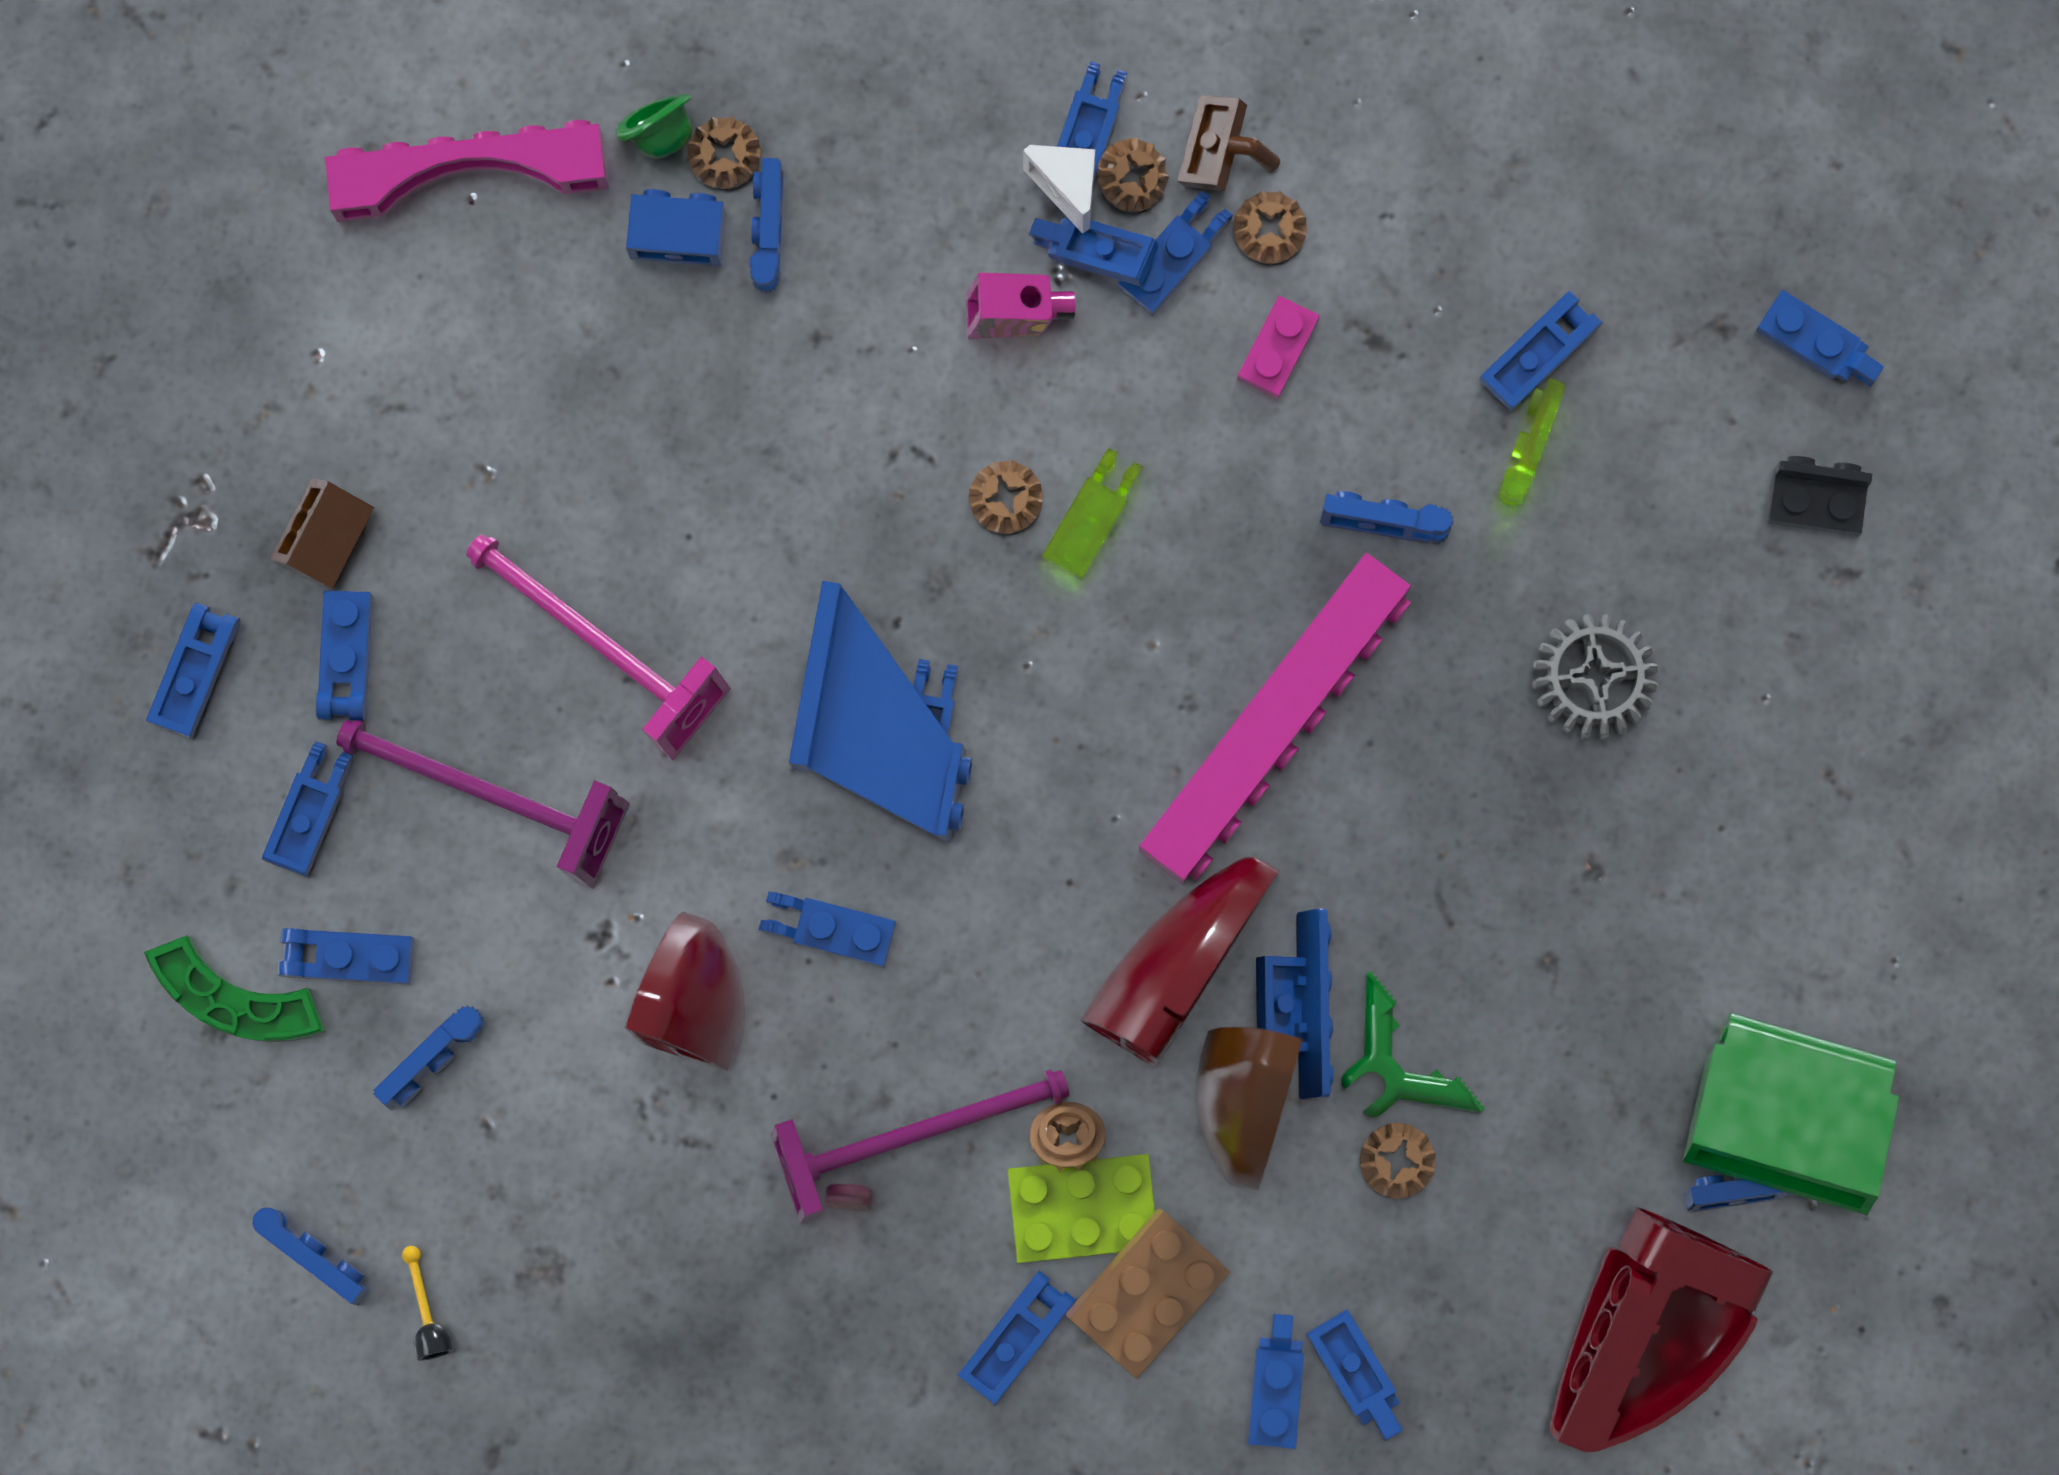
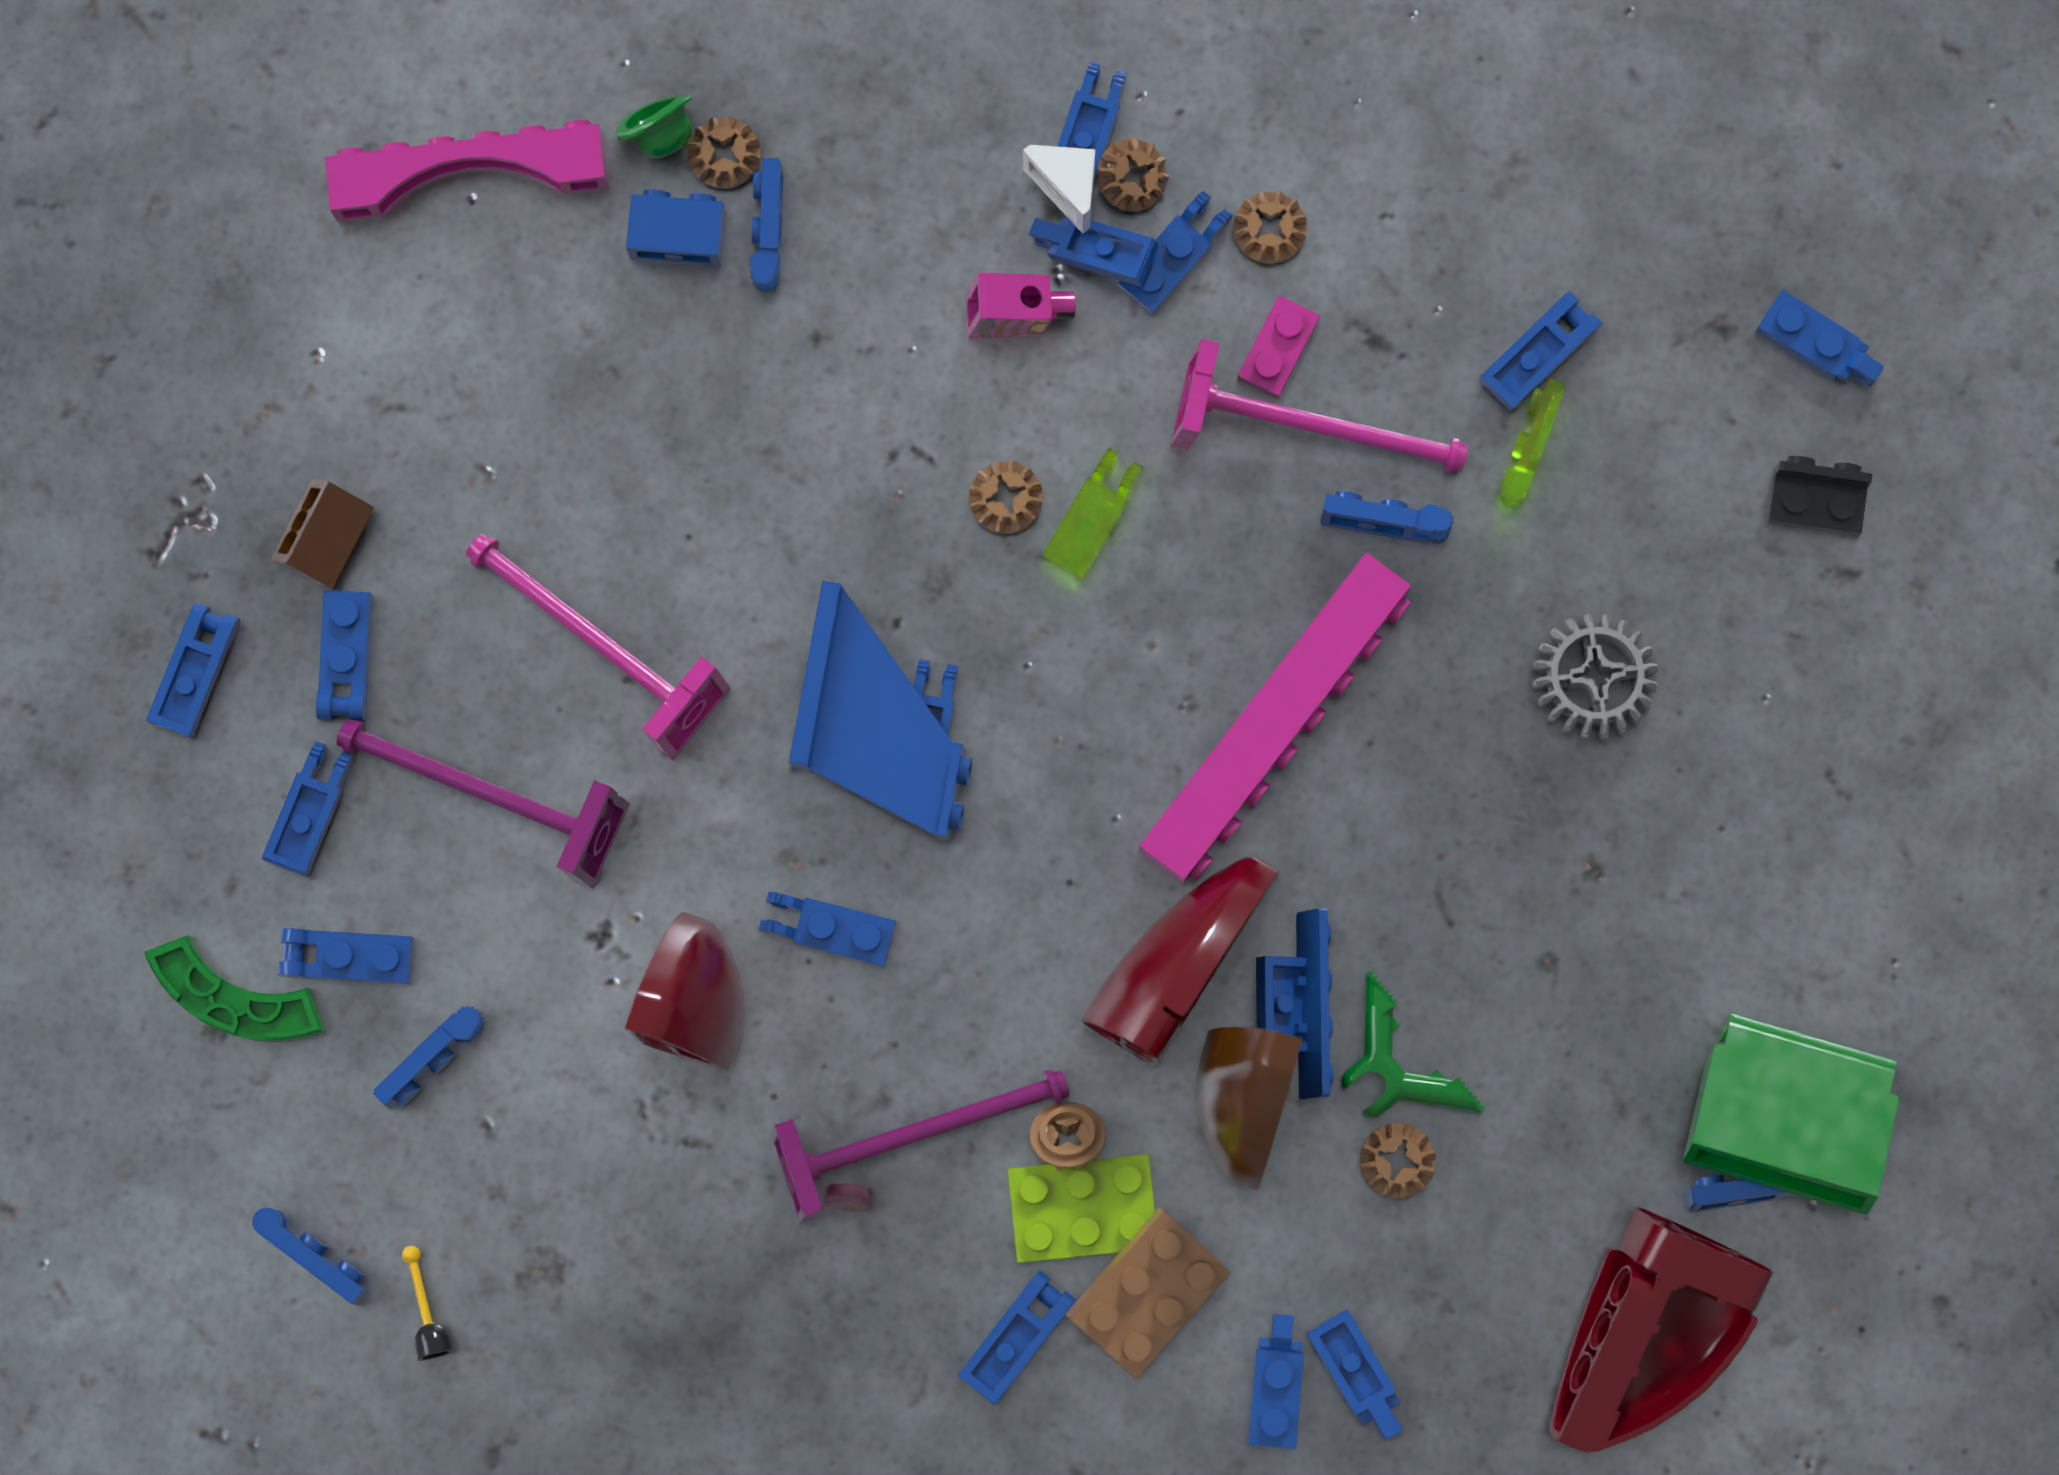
(1202, 396): none -> dark pink tile
(1216, 140): plate -> none

